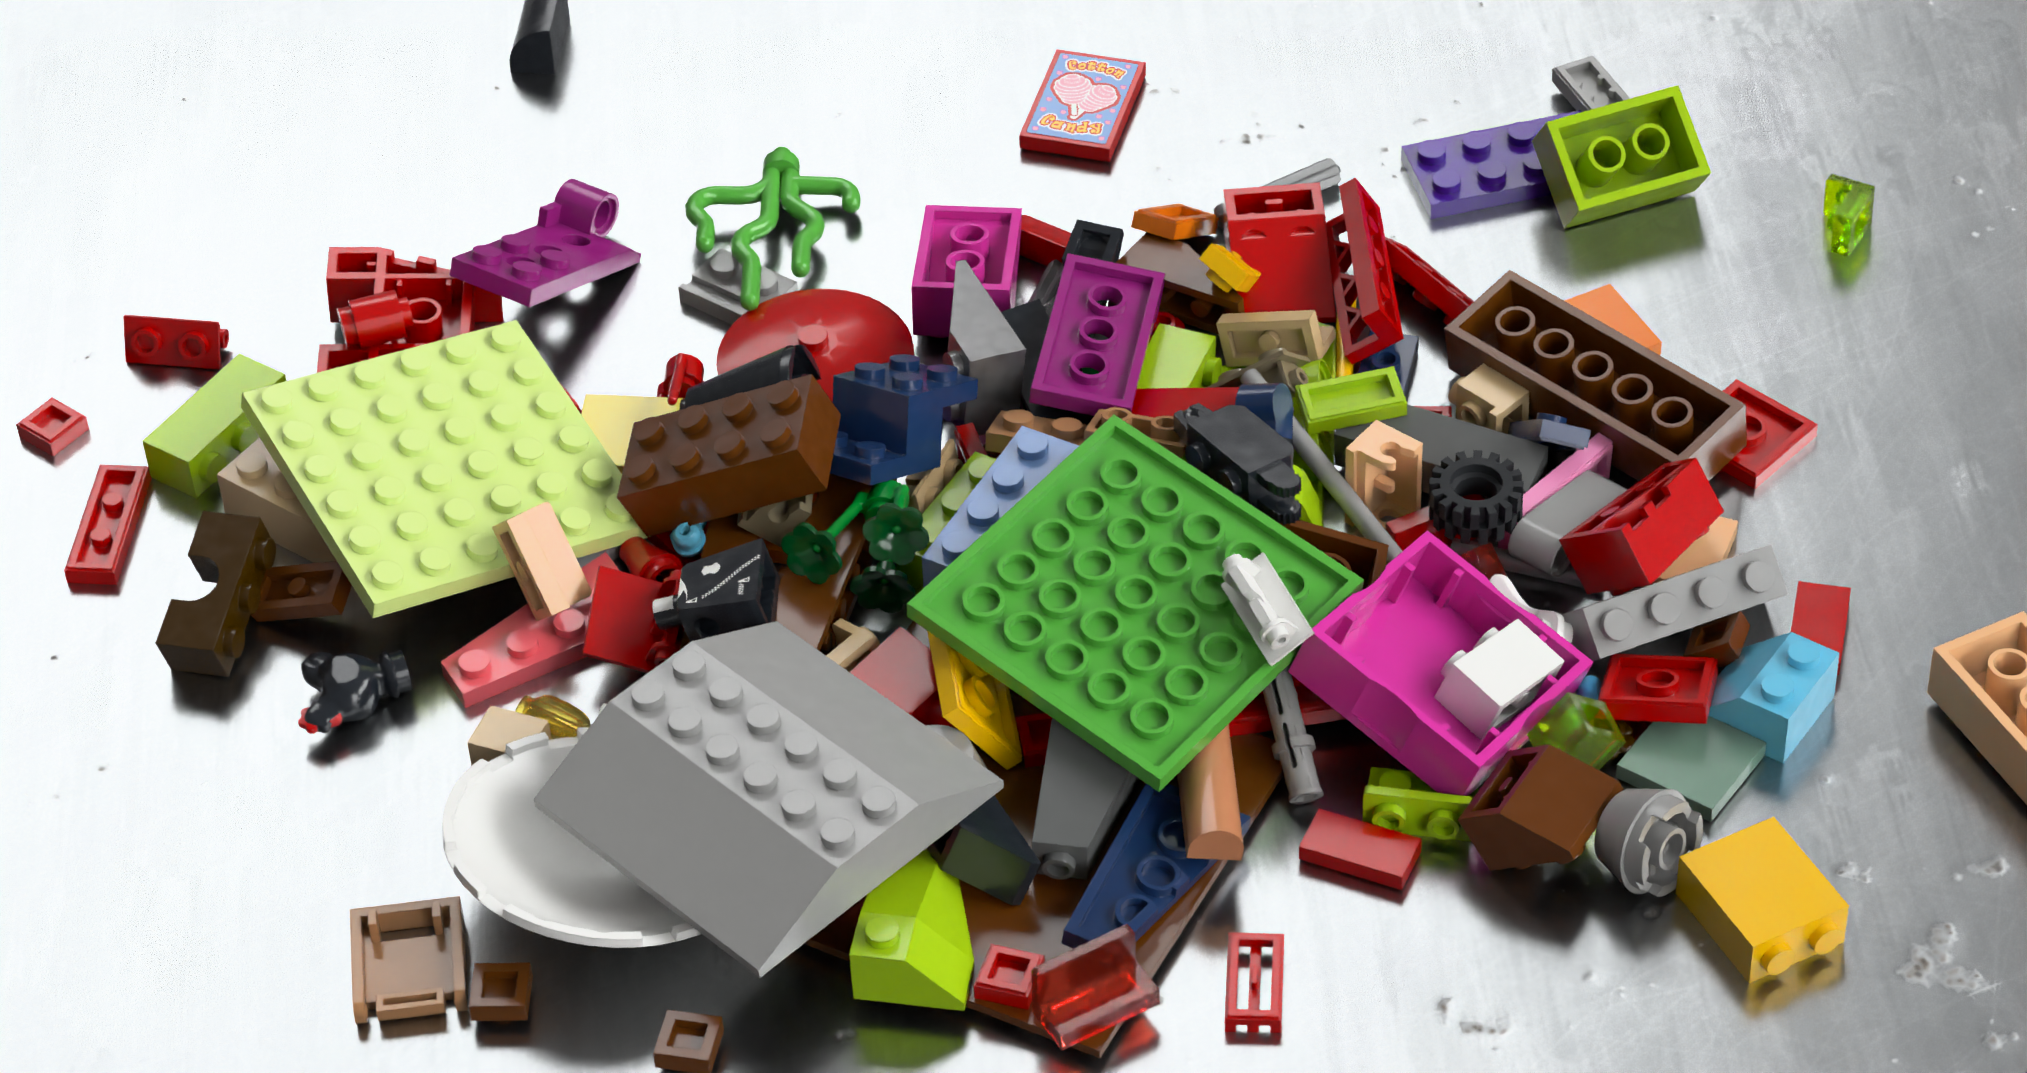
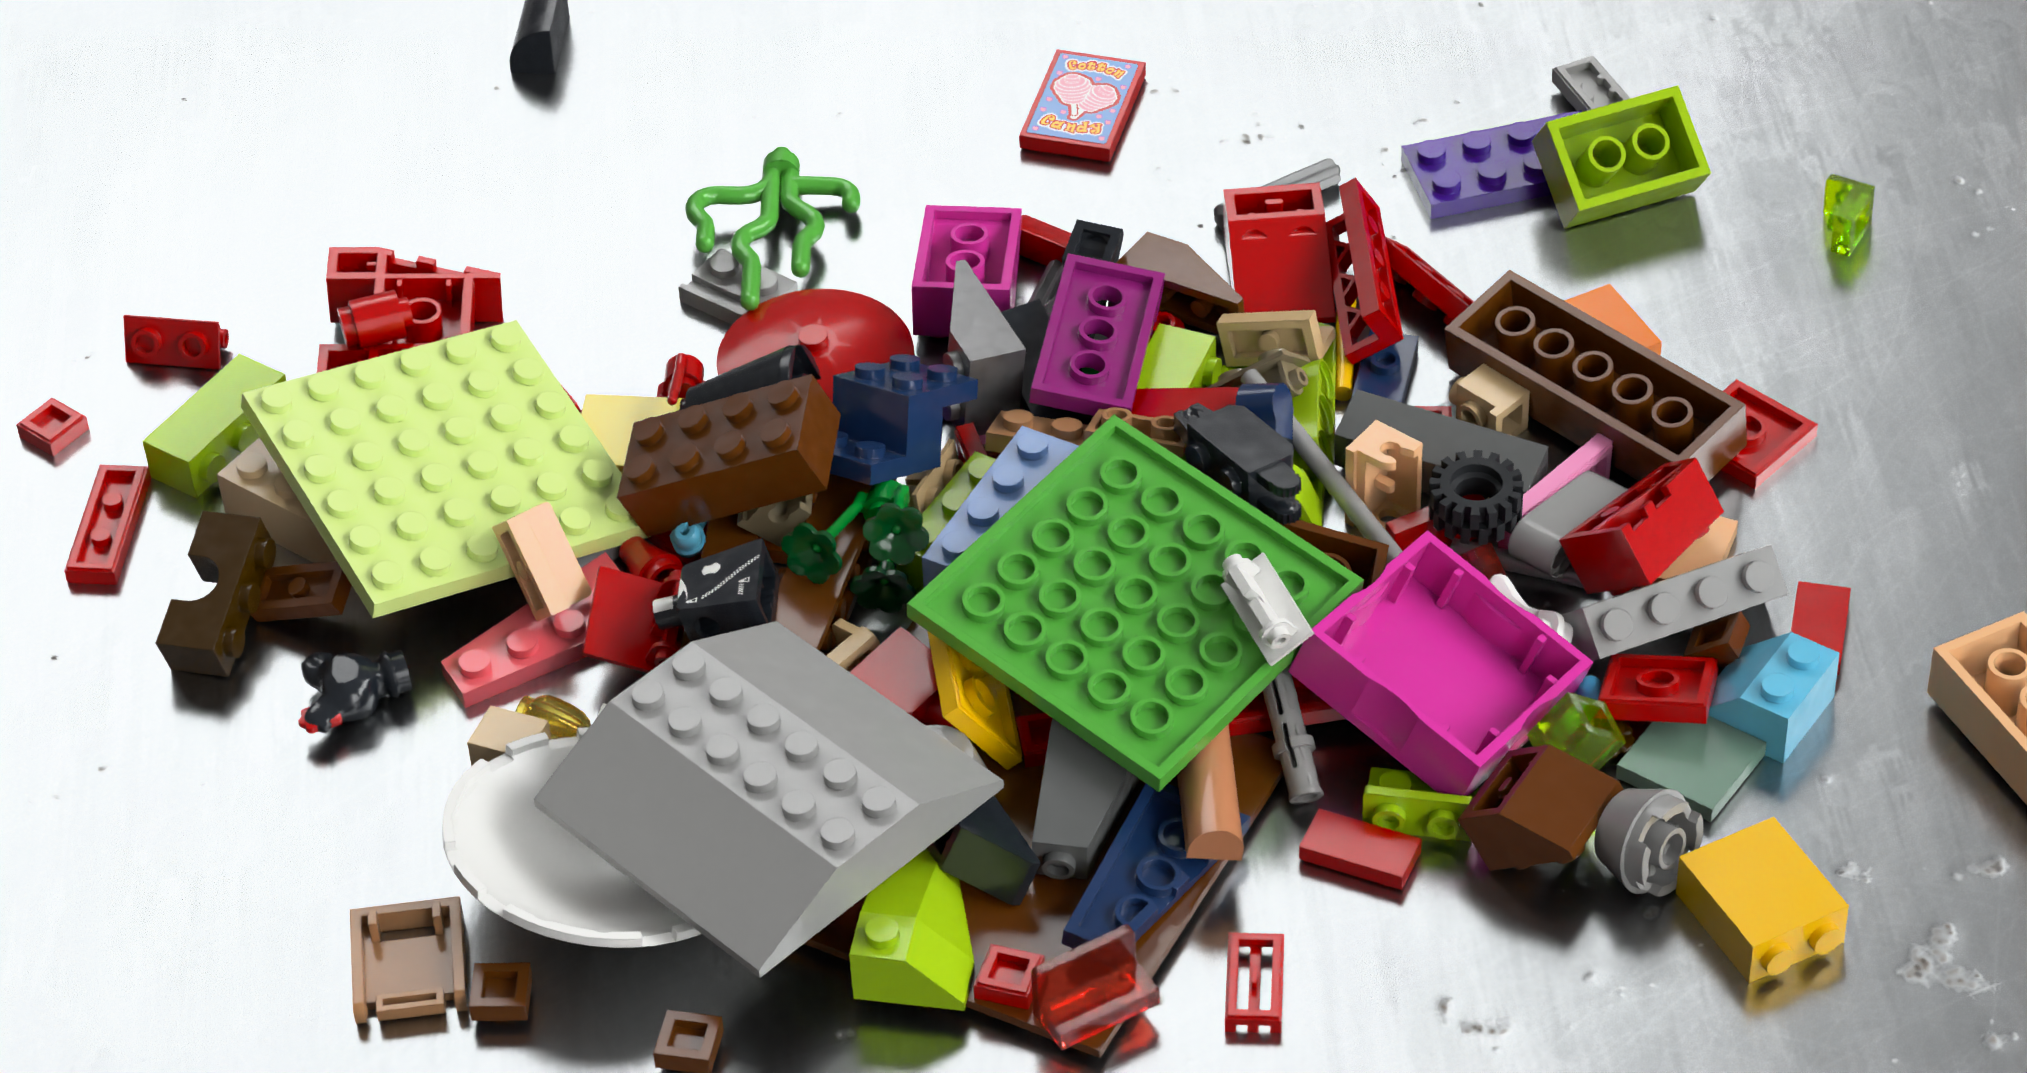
(554, 255): magenta hinge -> none
(1175, 221): orange tile -> none
(1228, 269): yellow plate -> none
(1351, 400): lime tile -> none
(1496, 677): white brick -> none
(1552, 432): dark blue plate -> none

